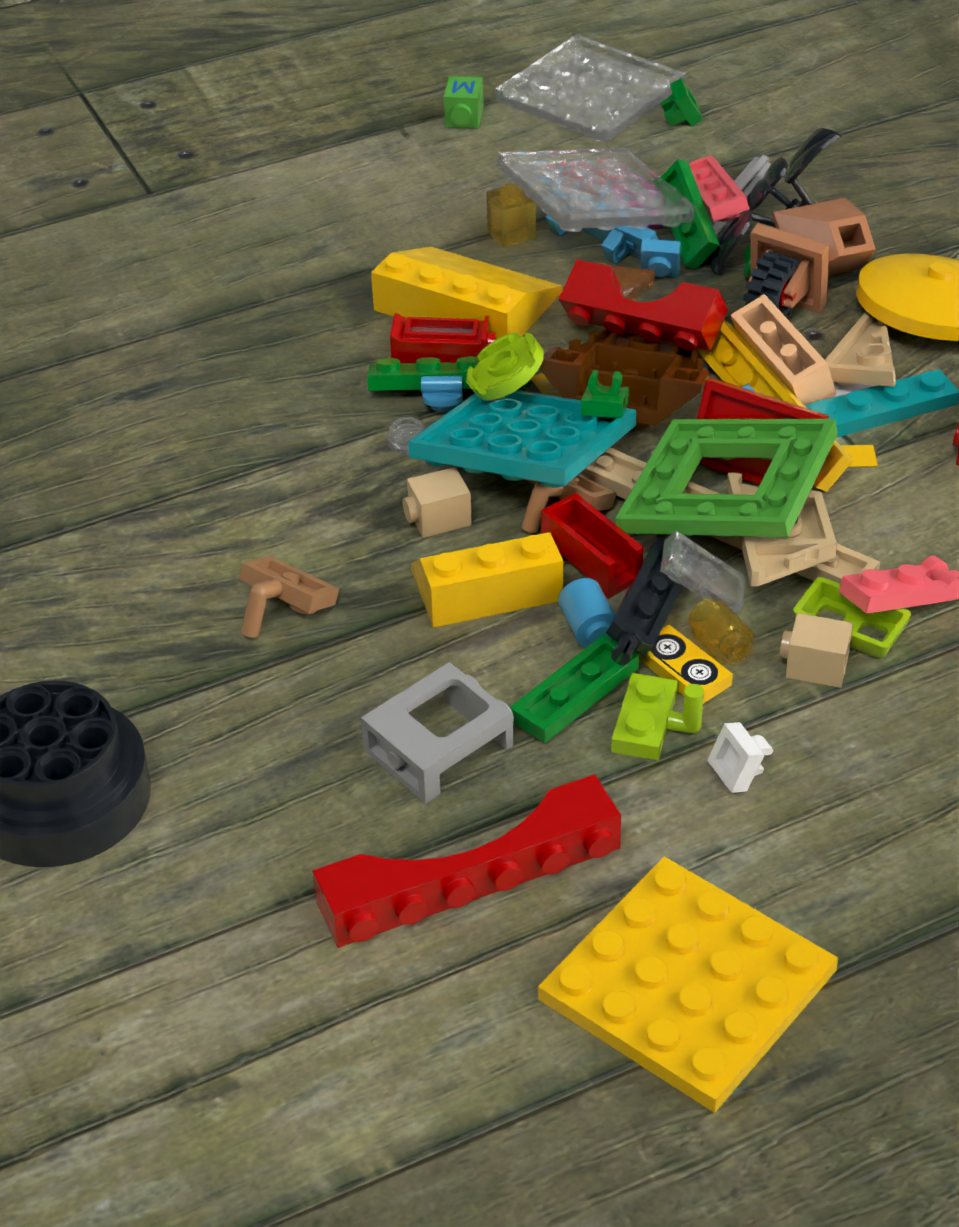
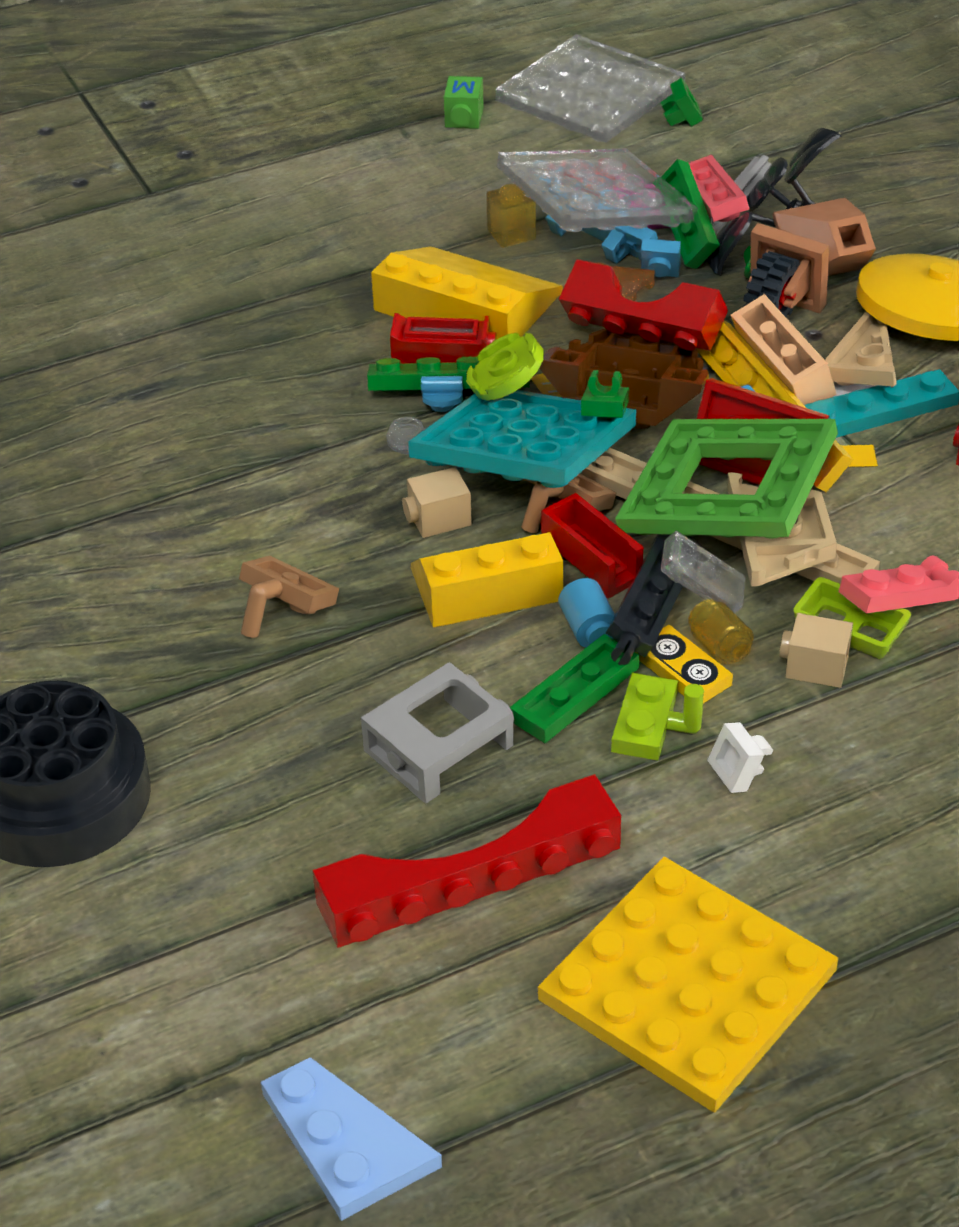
(345, 1139): none -> light blue wing

